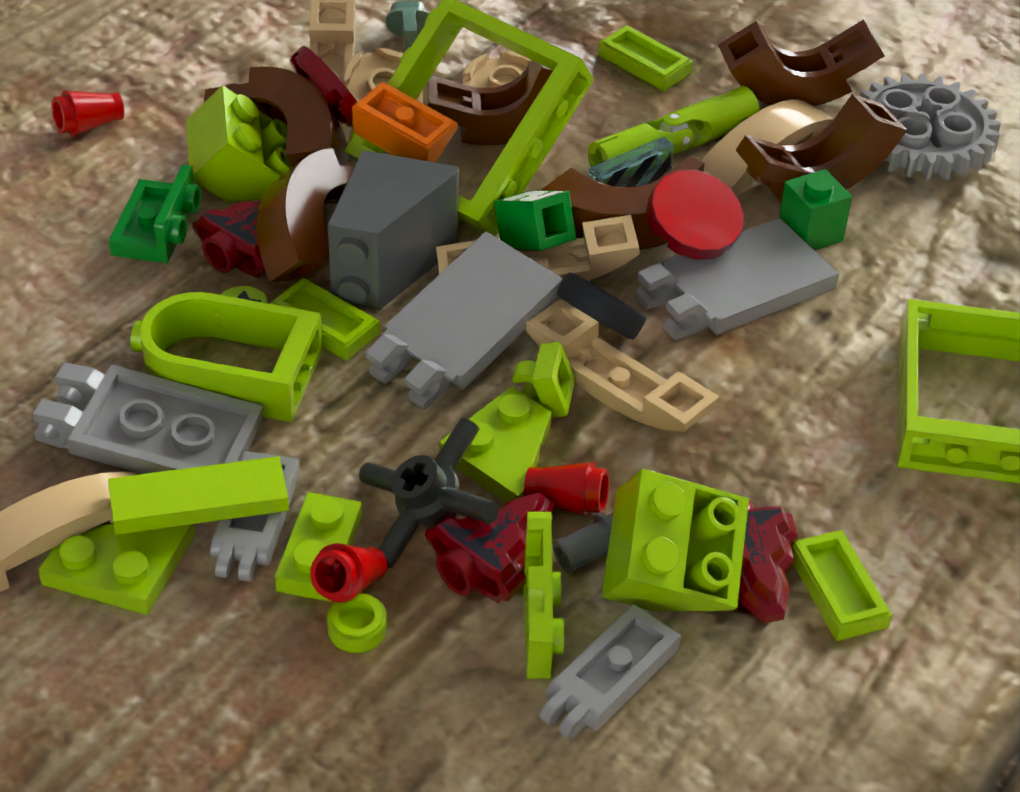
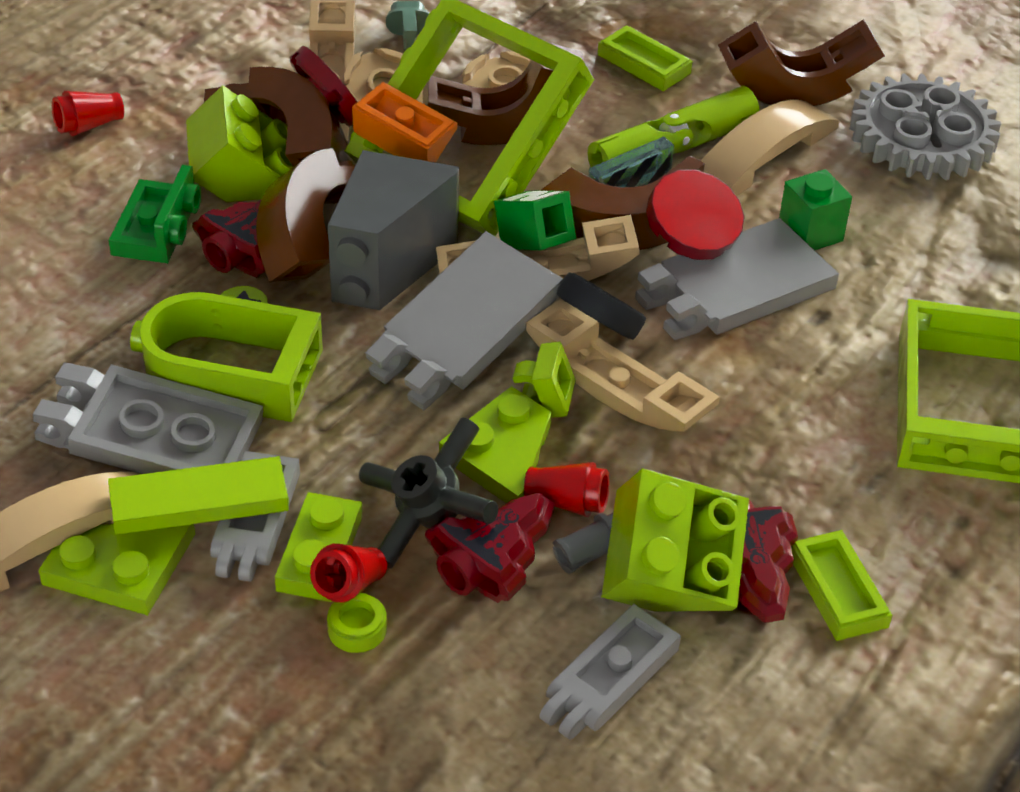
(343, 325): lime tile -> none
(541, 593): lime wing -> none
(847, 148): reddish brown arch -> none

